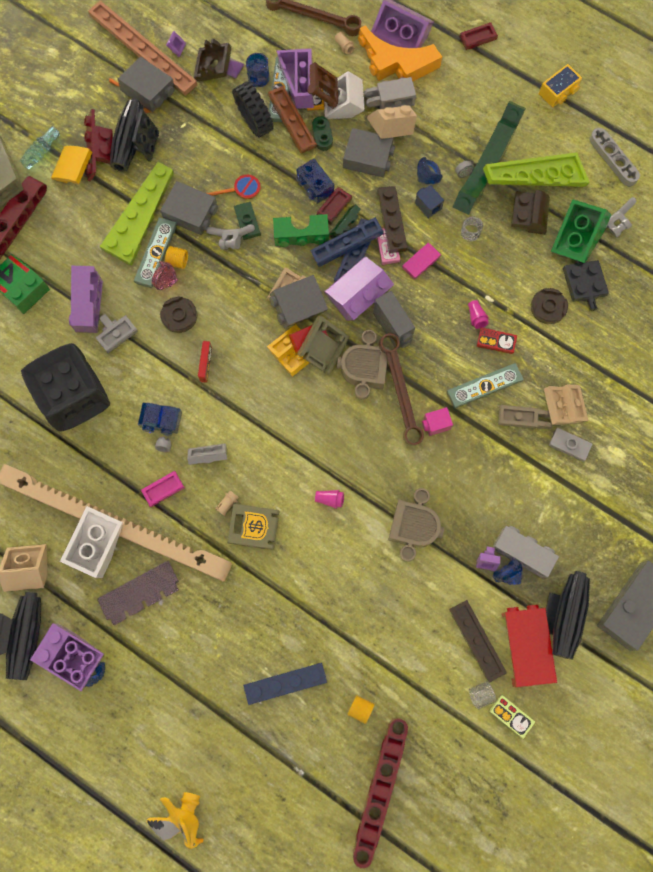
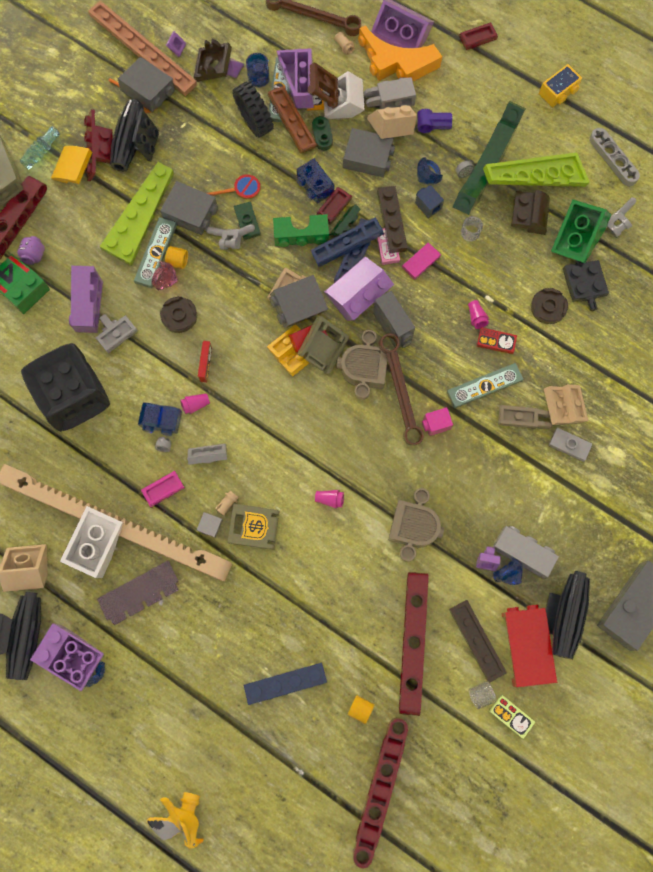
(31, 250): none -> medium lavender head
(193, 403): none -> dark pink cone
(209, 525): none -> light grey tile
(413, 659): none -> dark red beam
(428, 120): none -> dark purple piece

